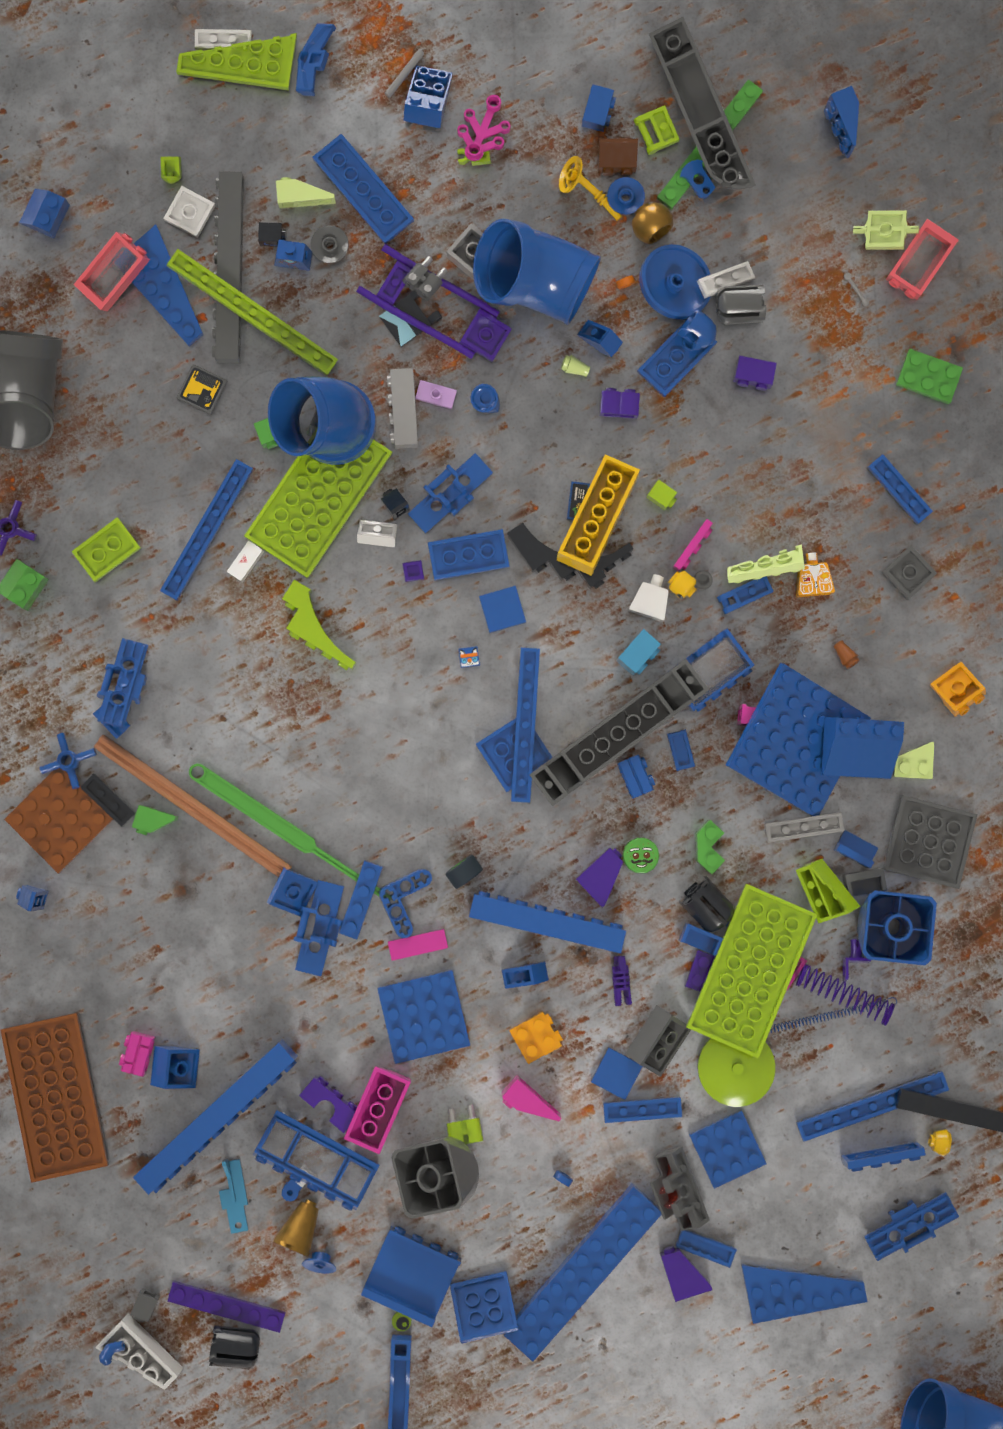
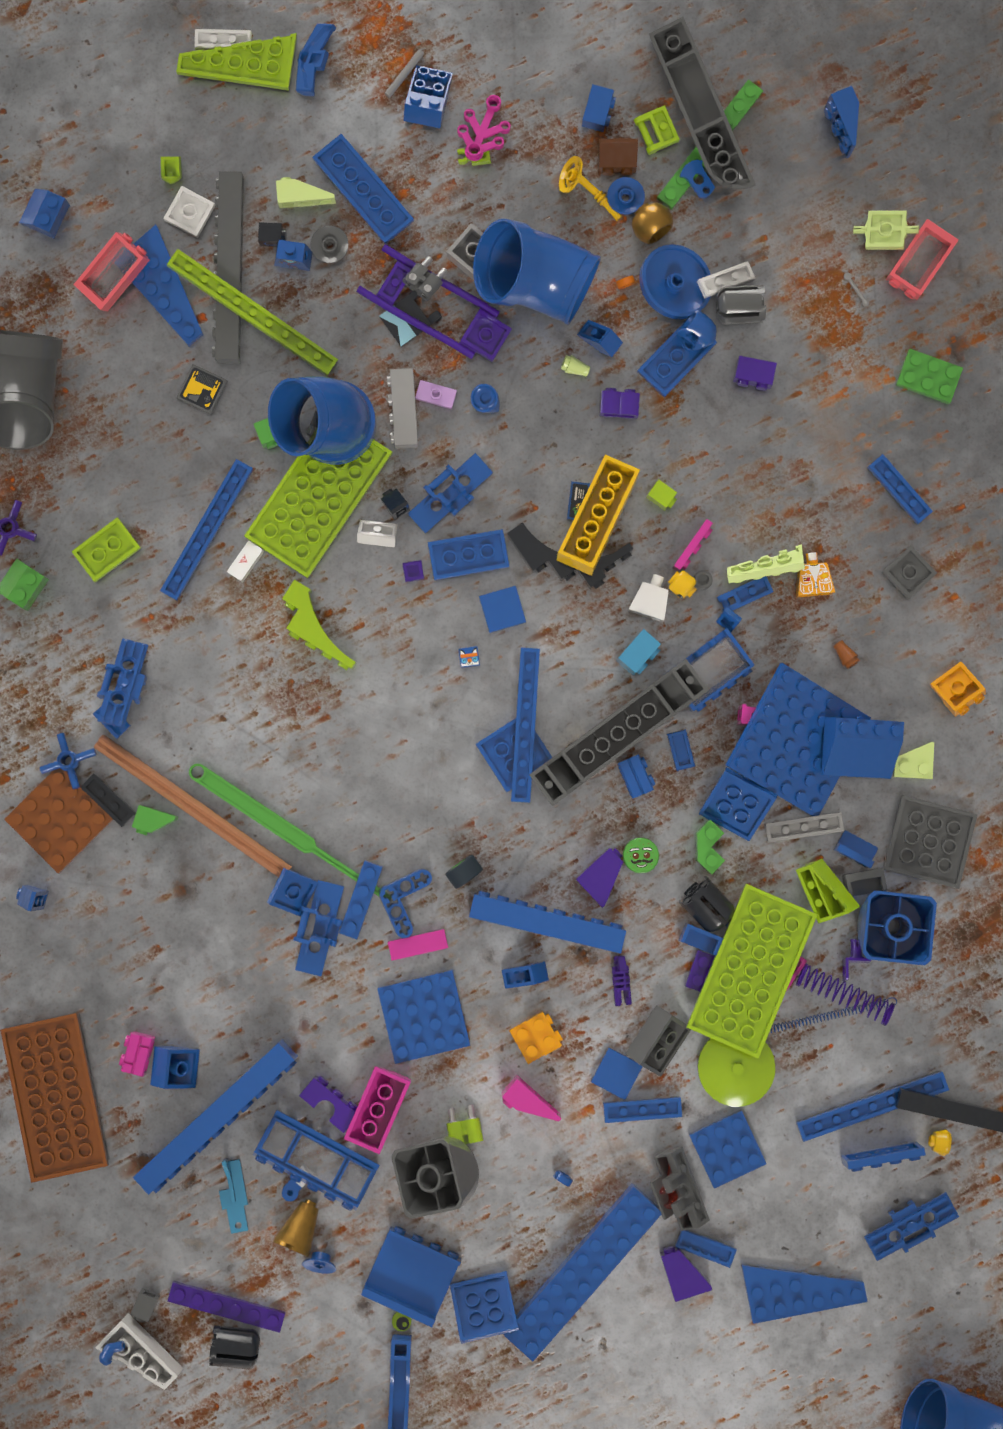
(728, 619): none -> blue tile
(738, 804): none -> blue plate

